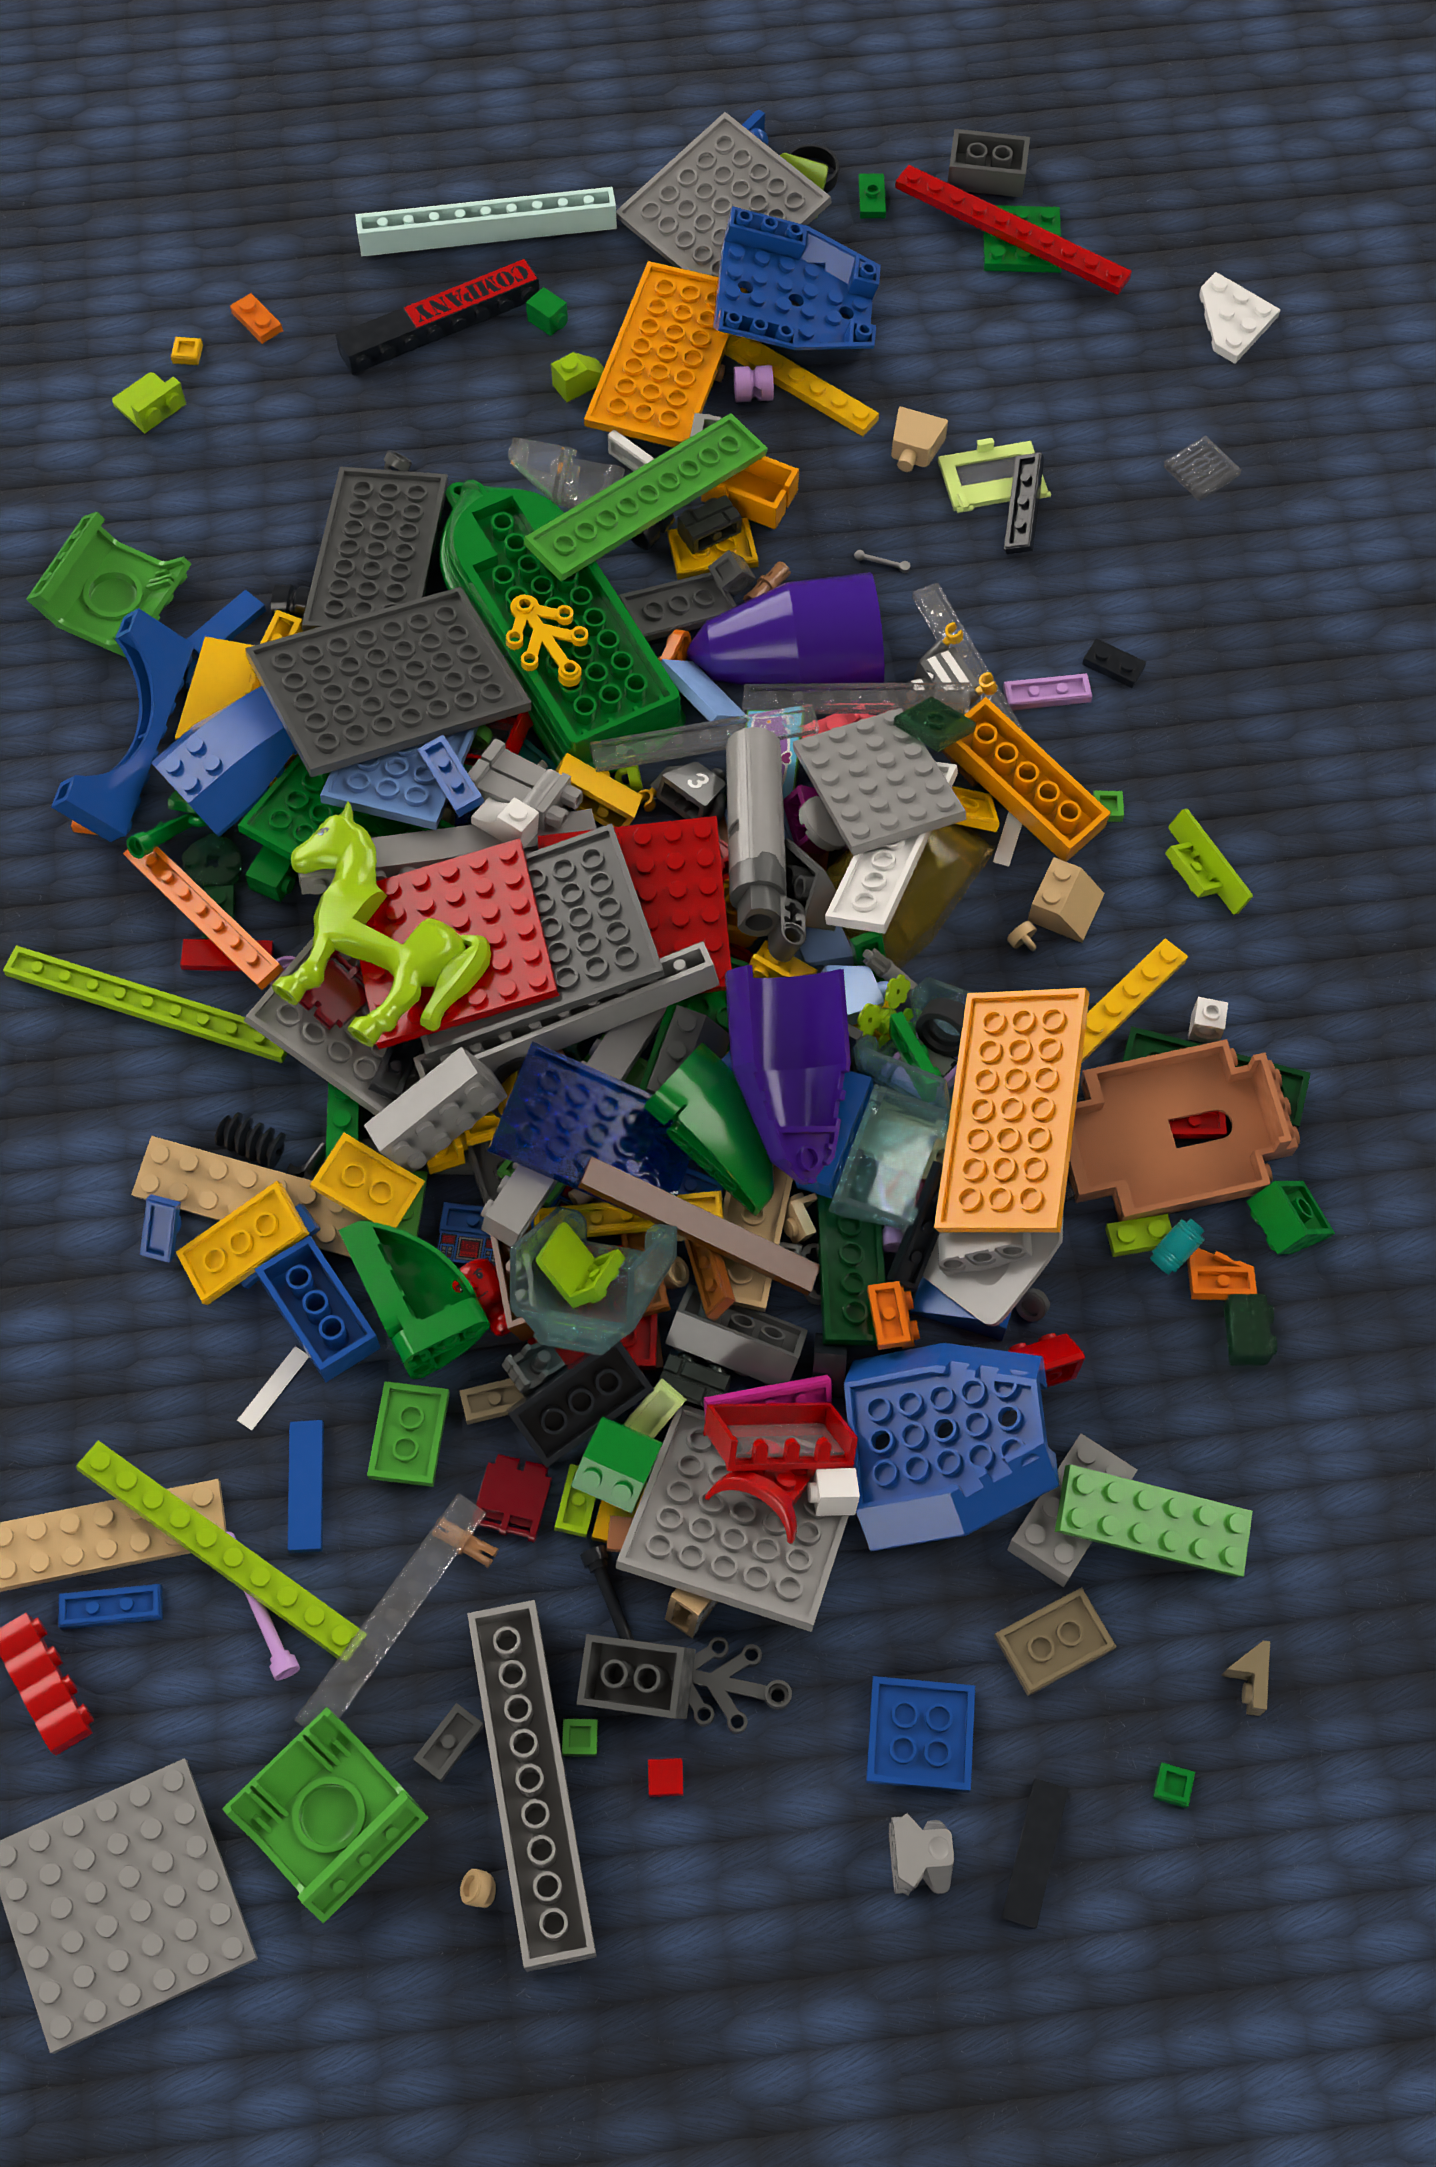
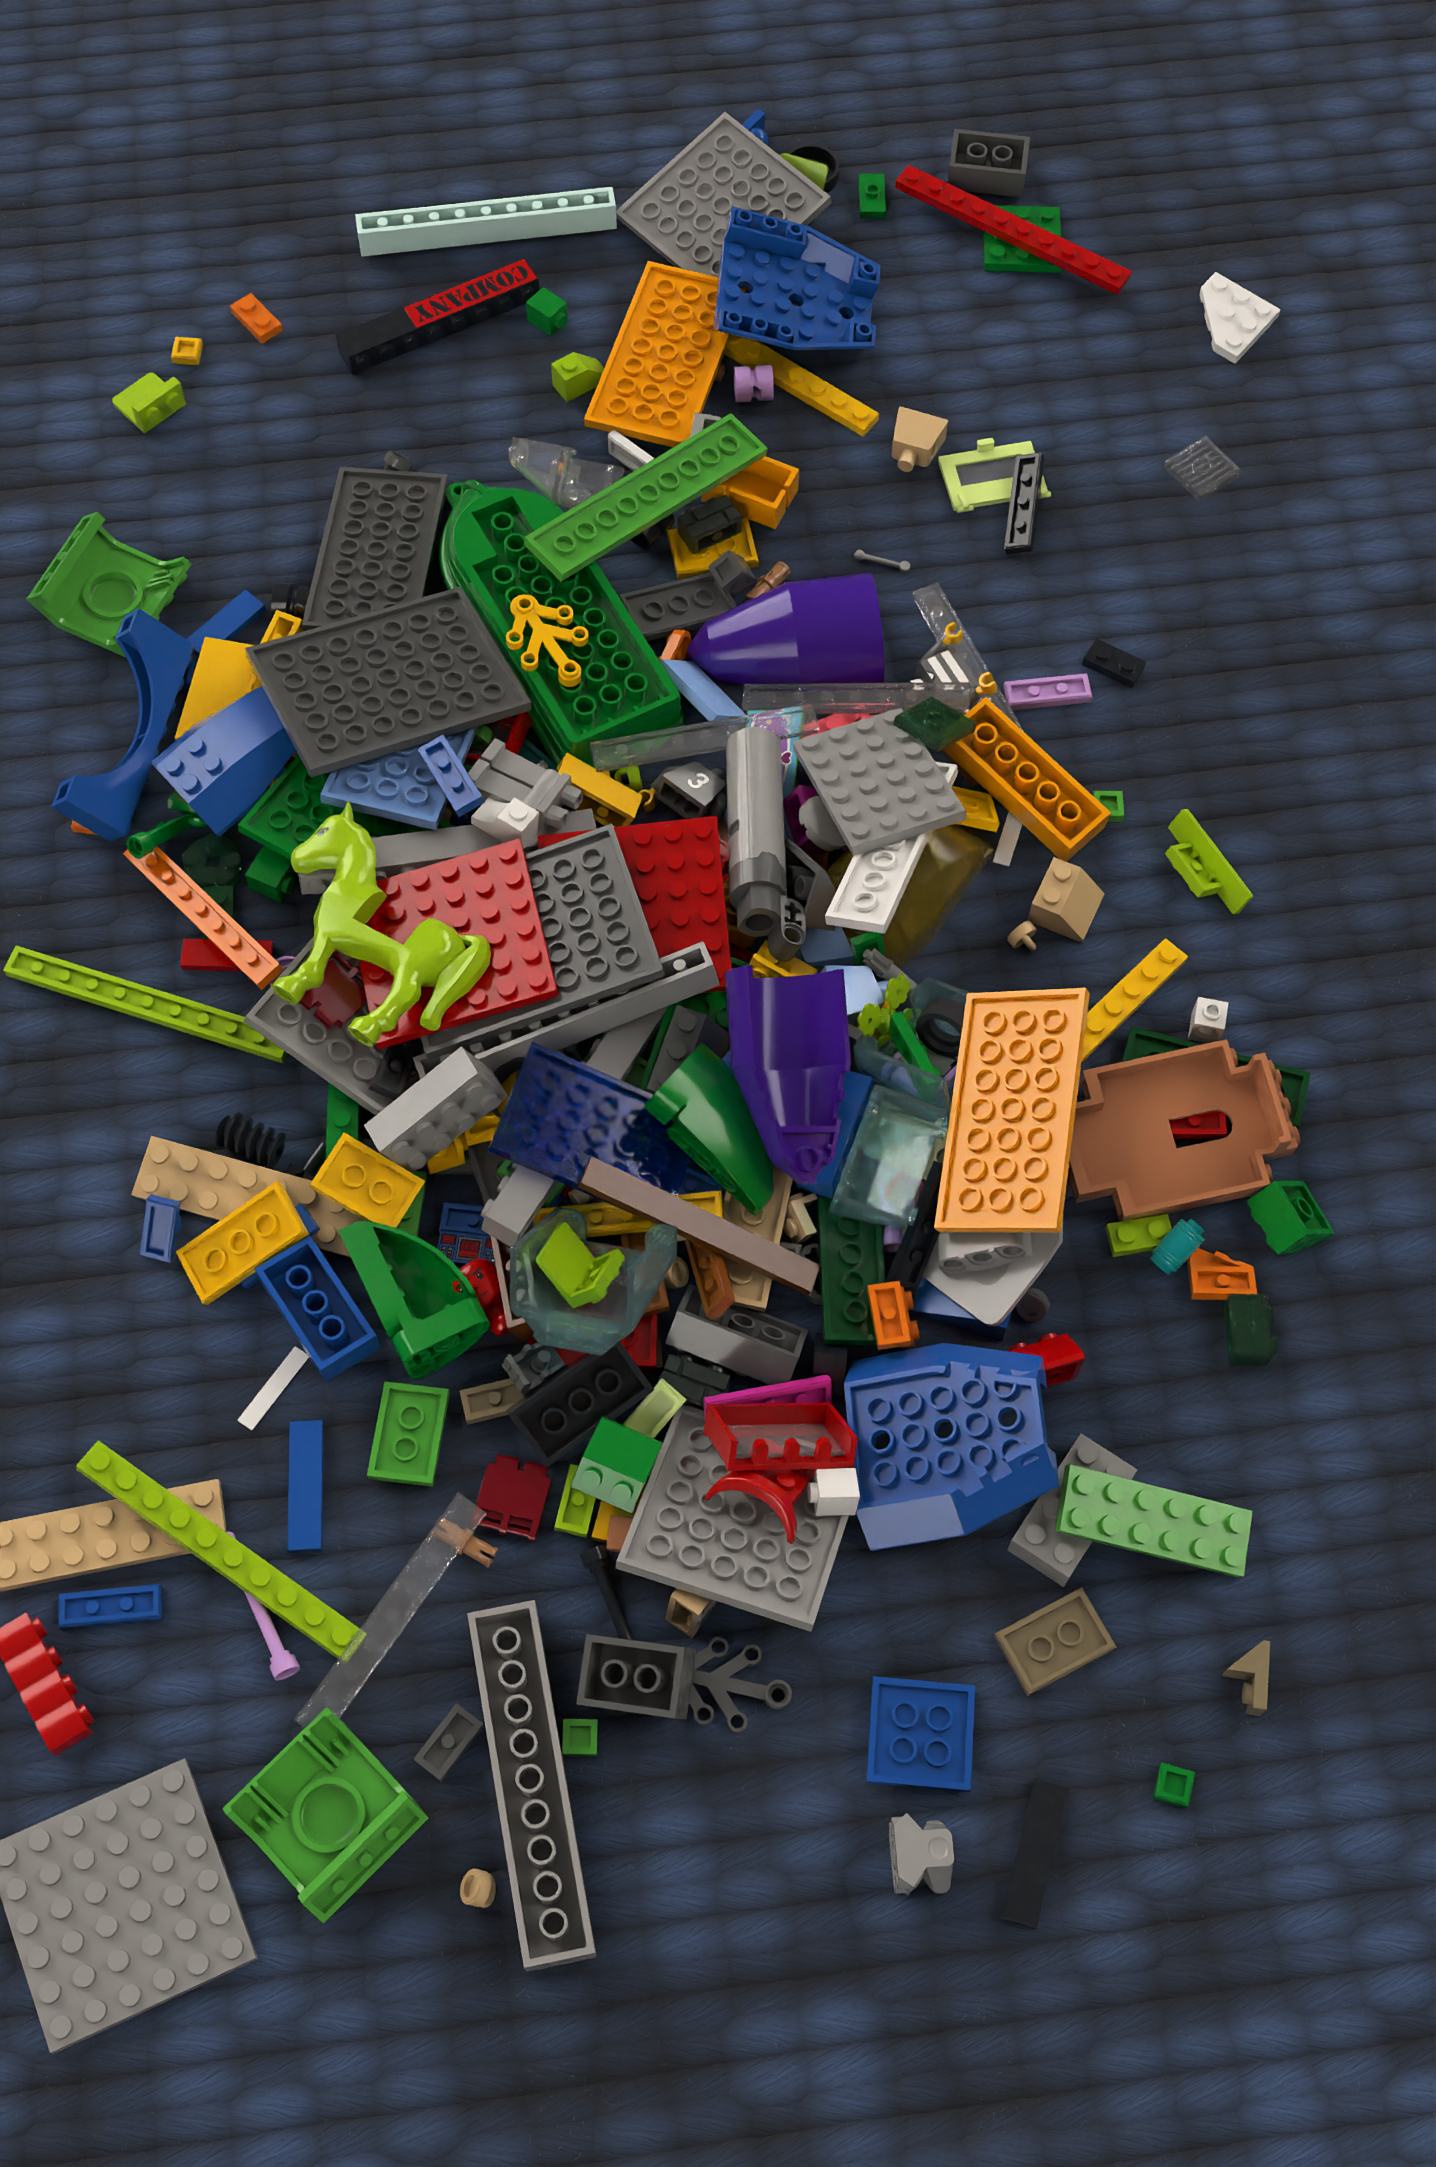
(665, 1777): red tile -> none

